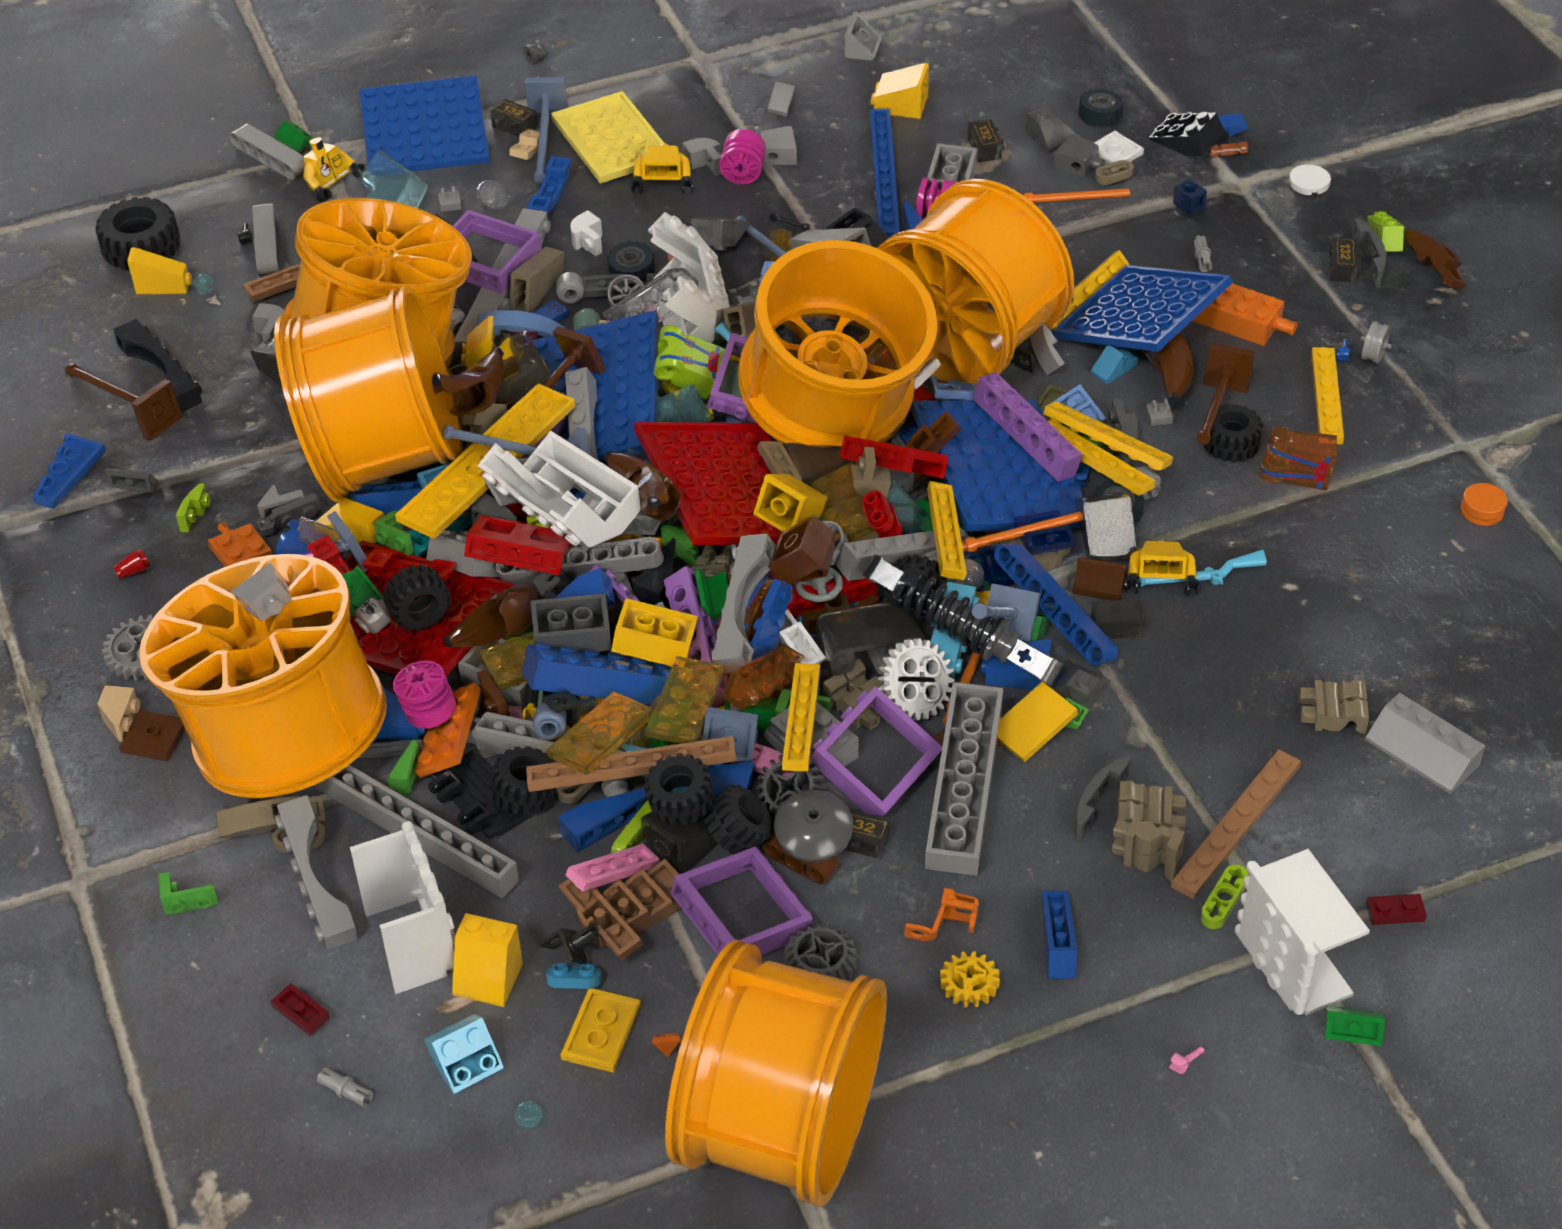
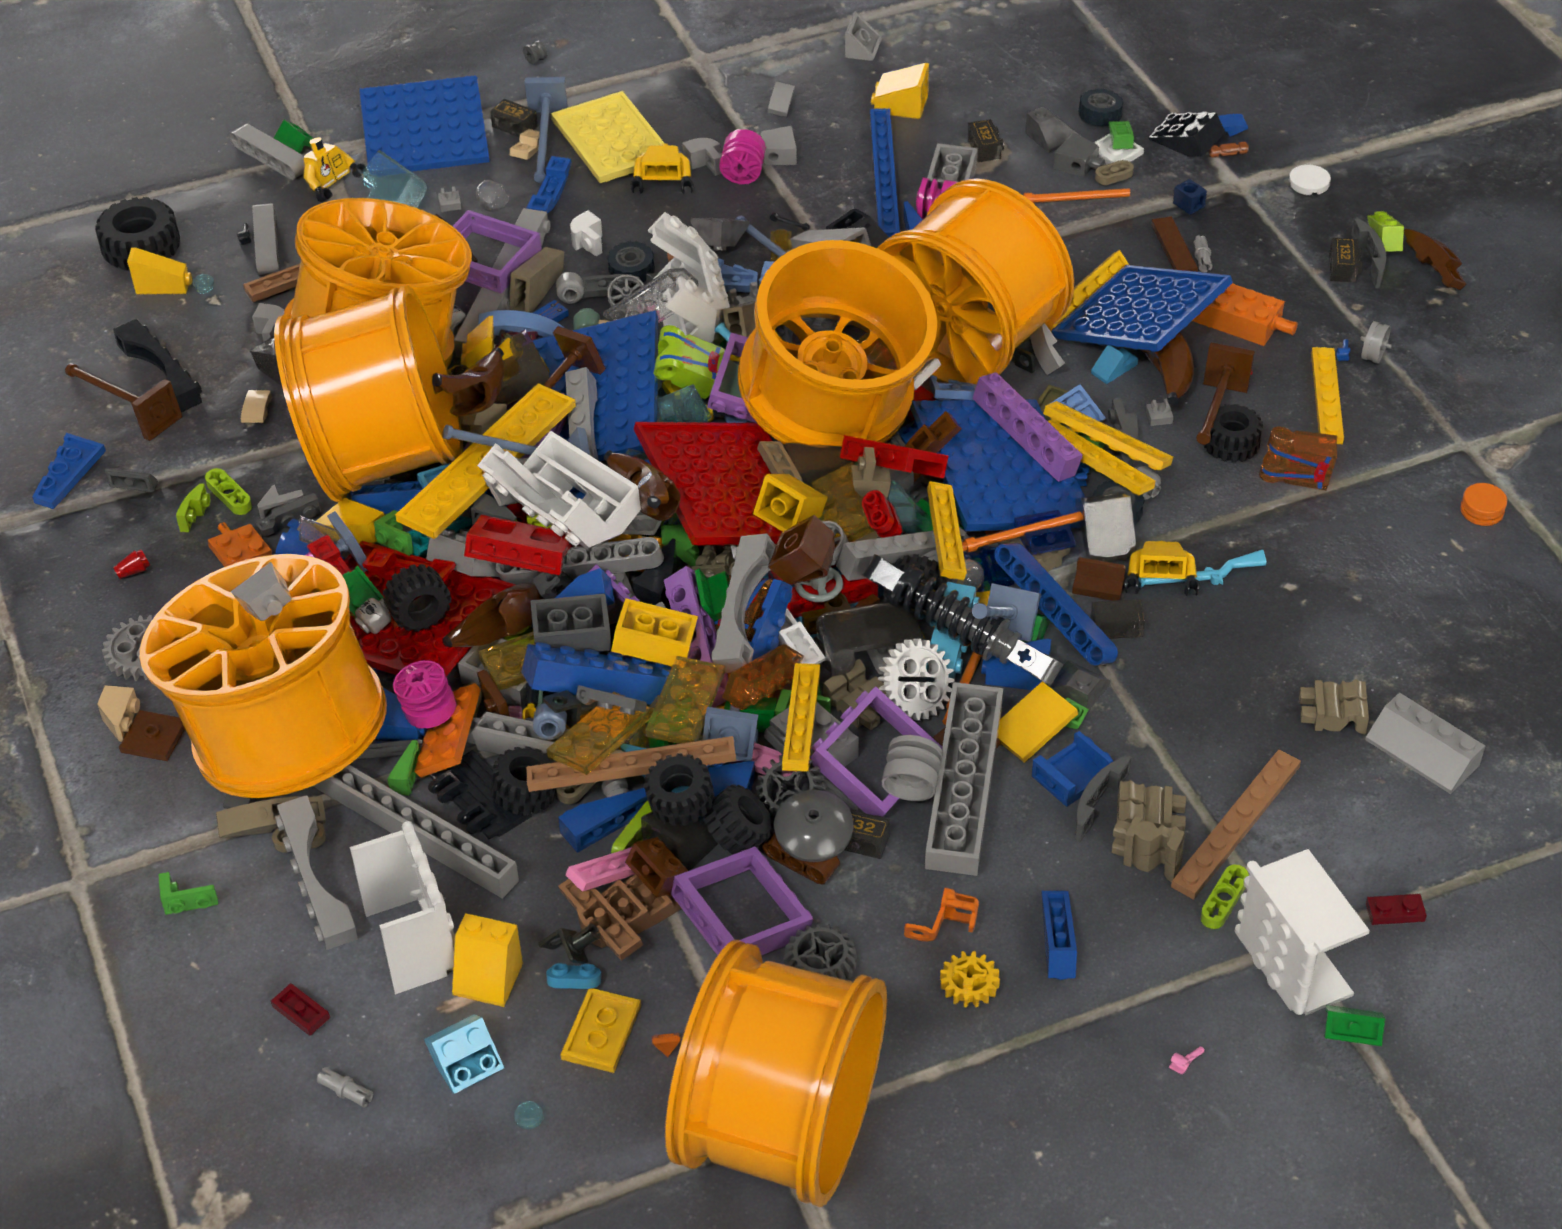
(244, 503): none -> lime beam
(255, 406): none -> tan slope
(607, 700): none -> dark grey hinge
(654, 865): none -> reddish brown brick
(737, 277): none -> medium blue wing
(912, 768): none -> light grey wheel
(1070, 769): none -> blue panel
(1121, 135): none -> bright green slope
(1173, 244): none -> reddish brown tile

